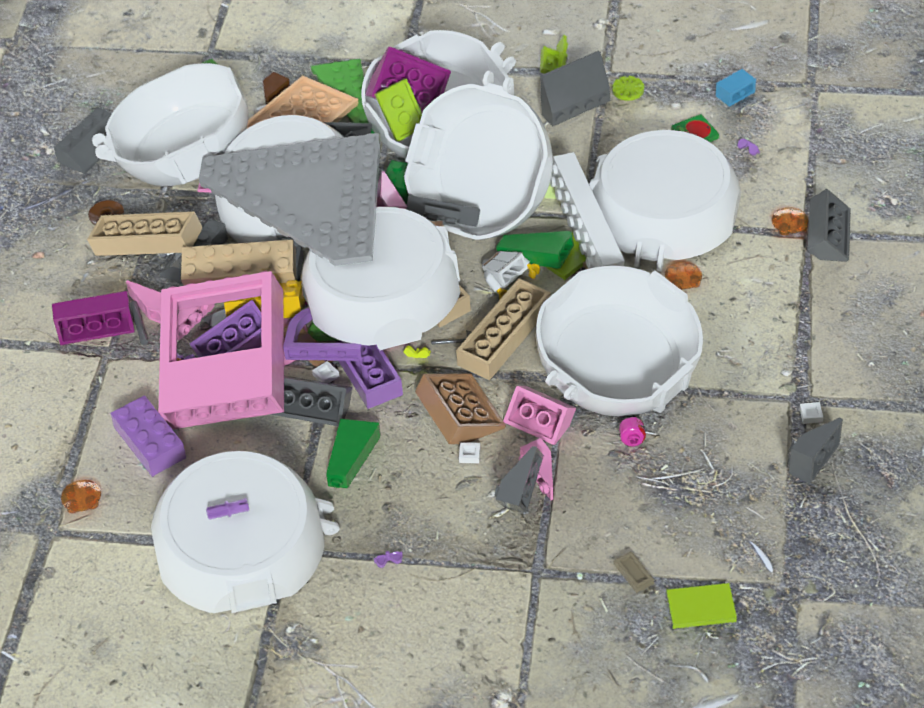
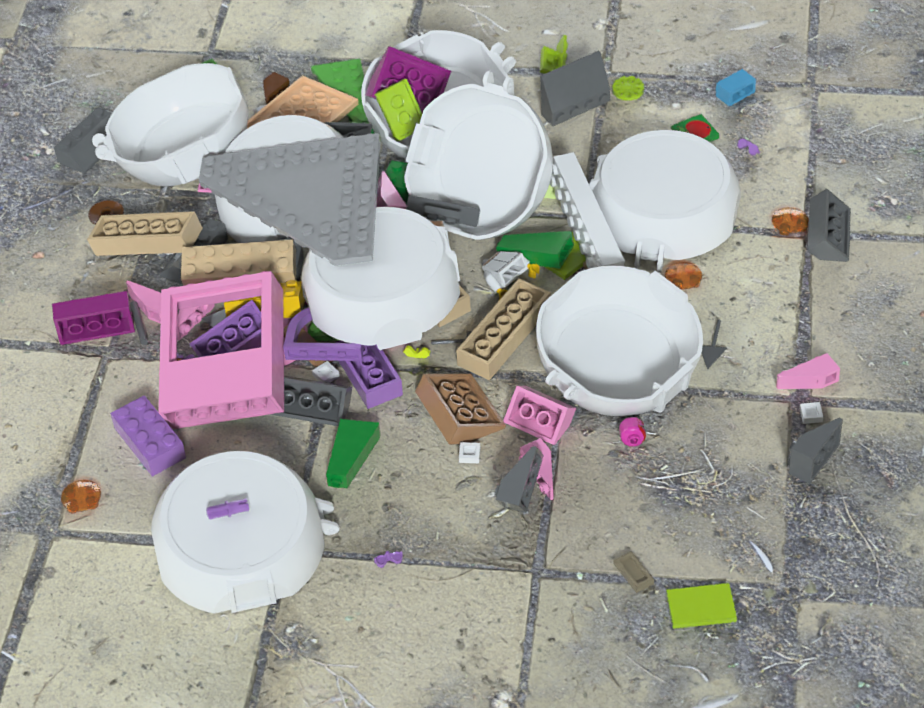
(712, 353): none -> dark grey piece
(810, 375): none -> bright pink slope

